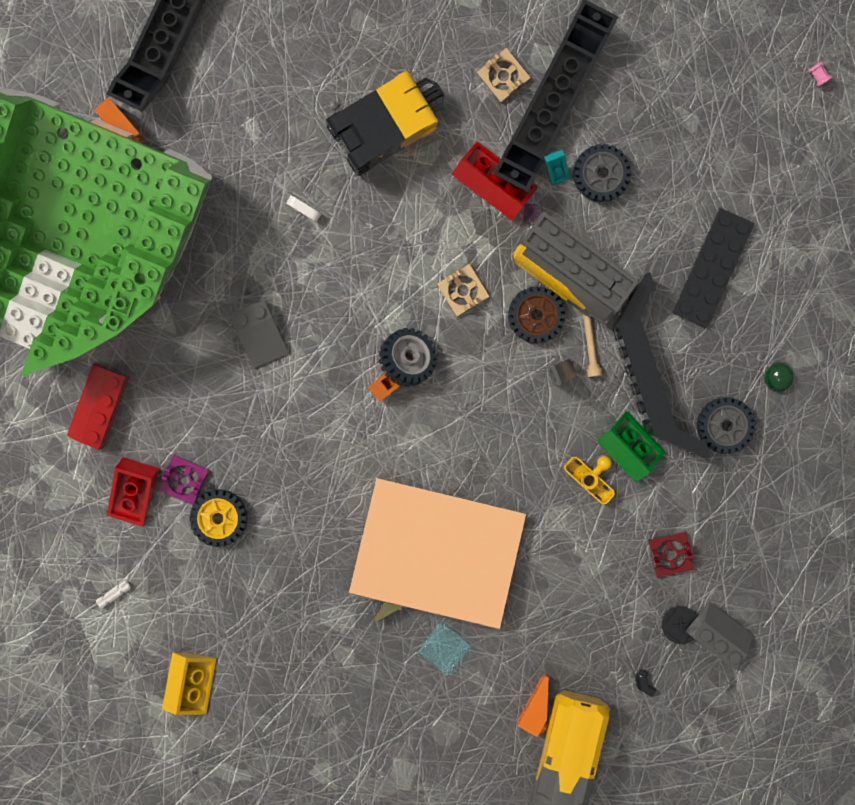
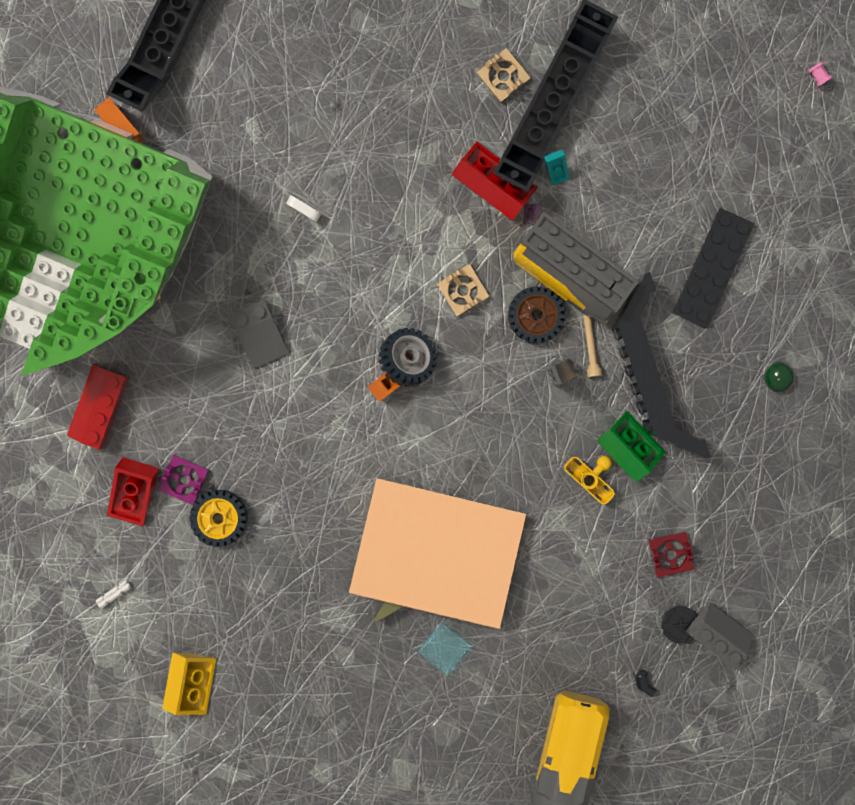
(386, 121): black piece -> none
(534, 714): orange slope -> none
(617, 171): wheel -> none
(741, 425): wheel -> none

